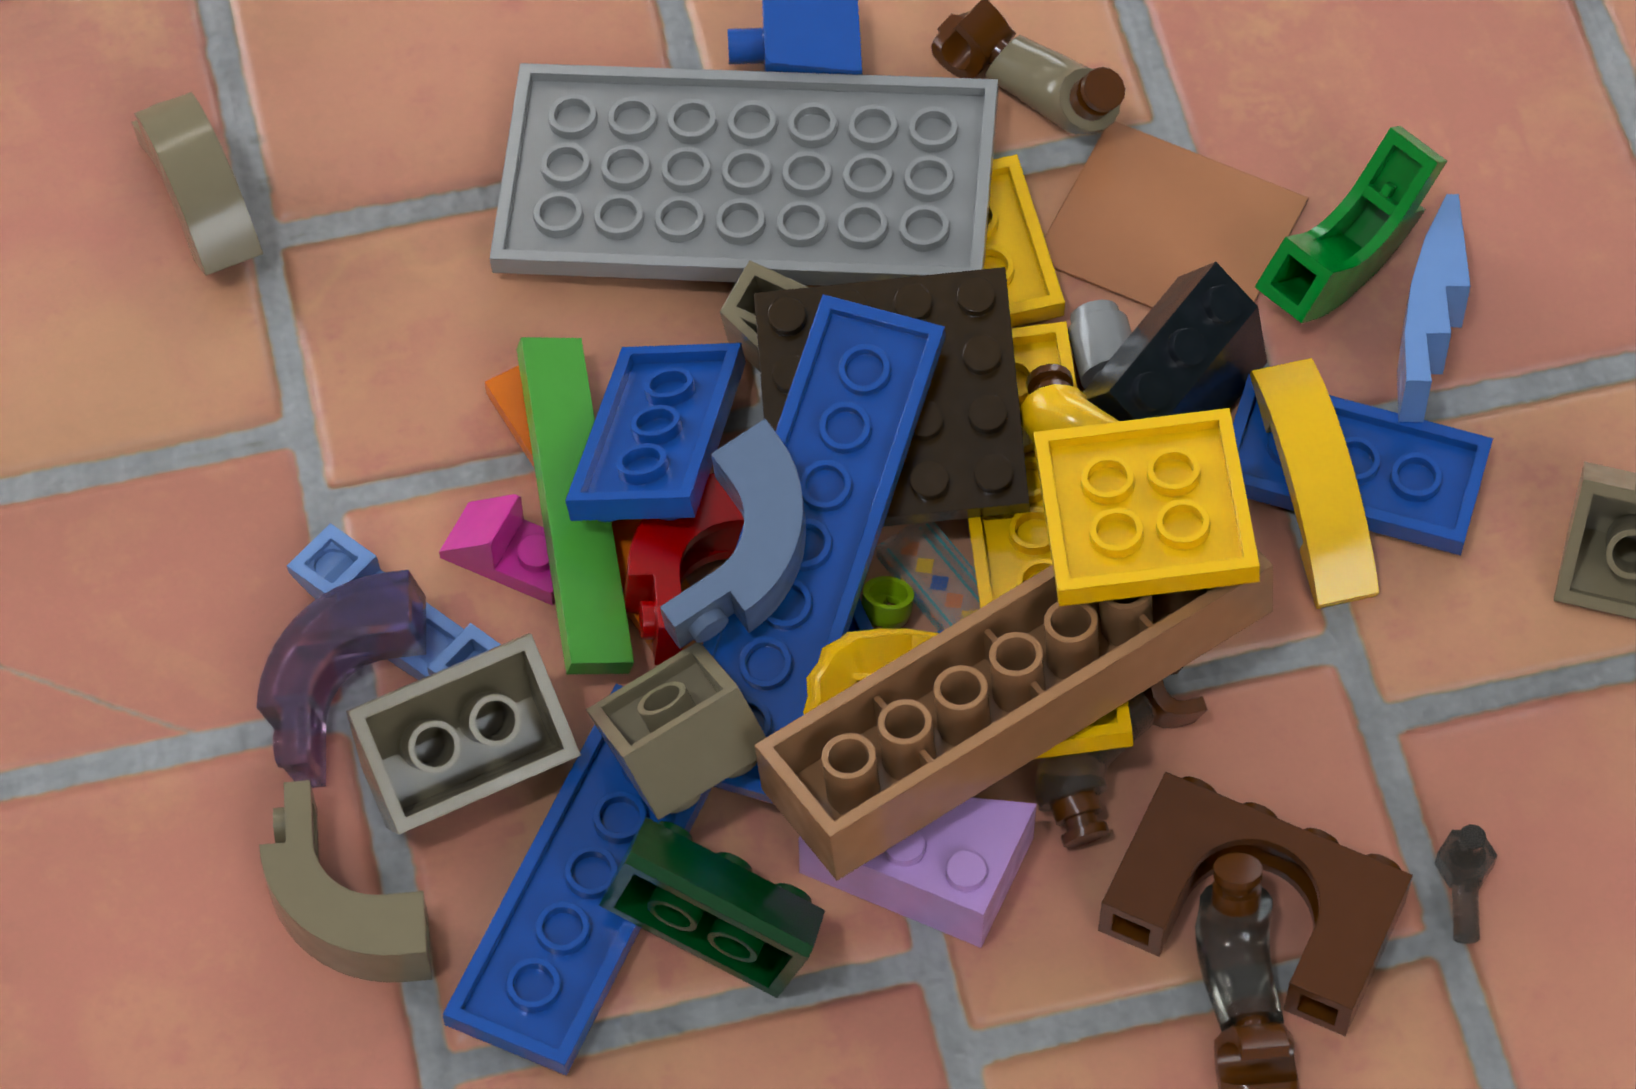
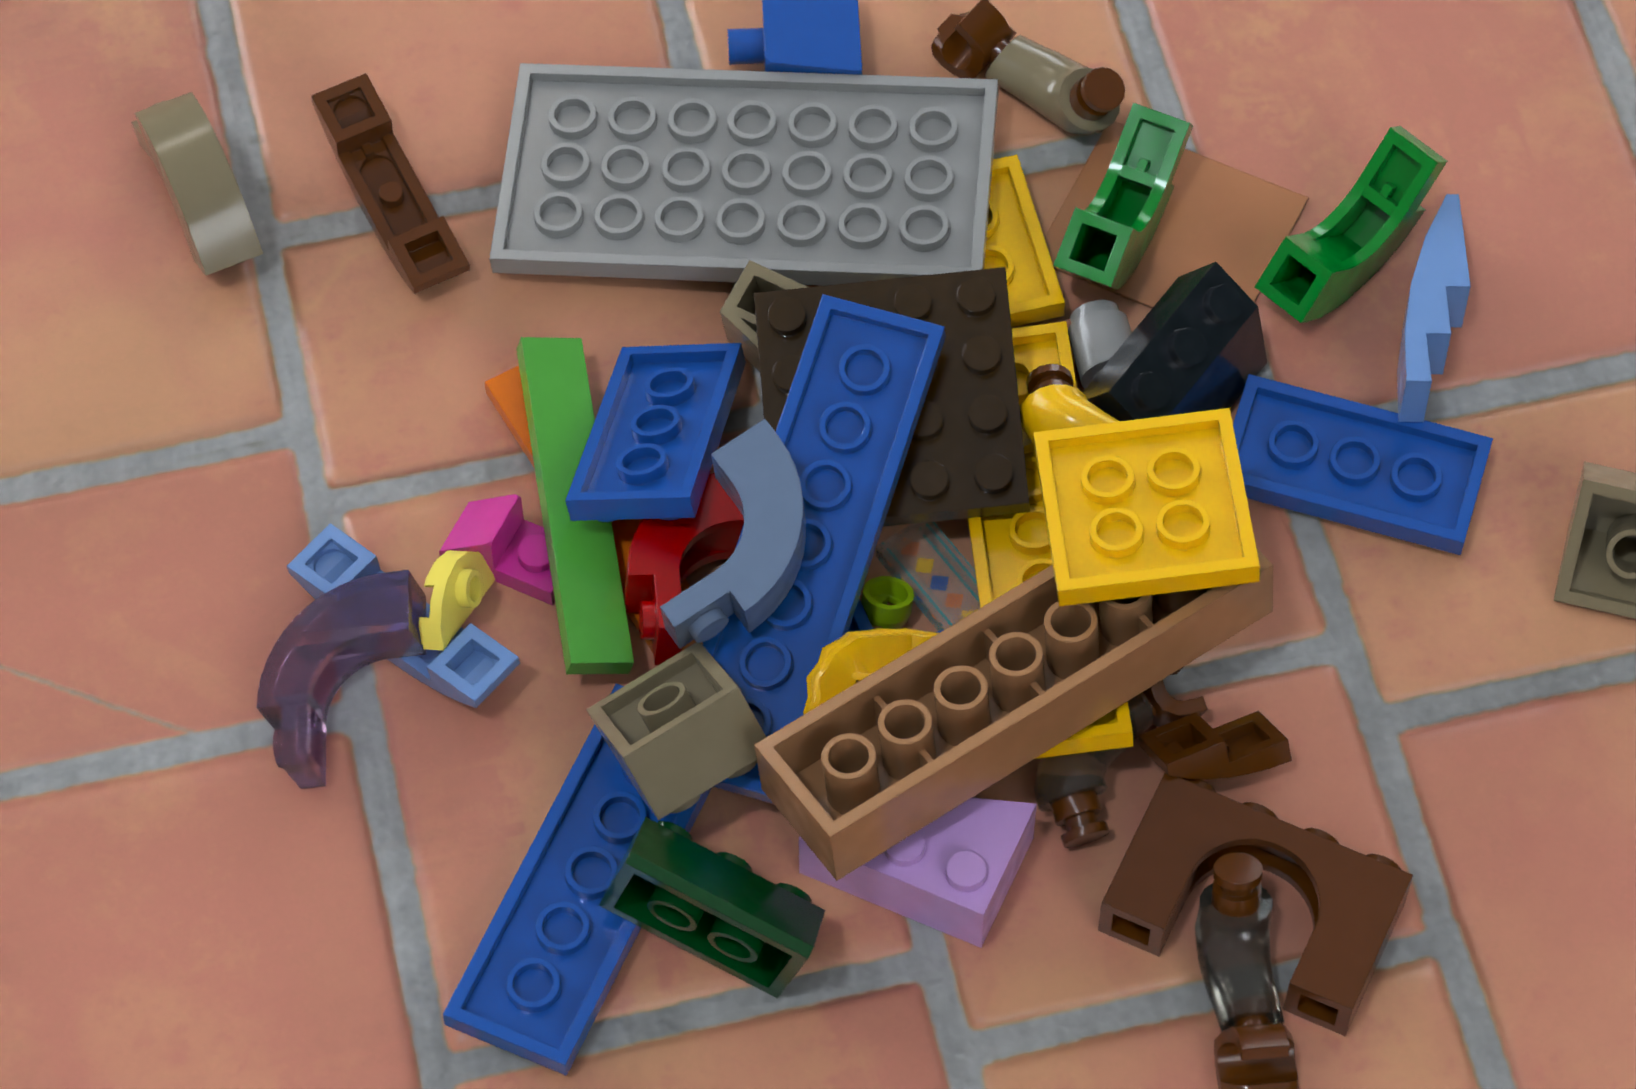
(344, 929): dark tan arch -> none
(387, 186): none -> reddish brown slope
(459, 586): none -> light yellow plate
(461, 734): dark tan slope -> none
(1119, 223): none -> green arch
(1197, 751): none -> reddish brown slope
(1319, 481): yellow slope -> none
(1465, 864): clear smoke piece -> none

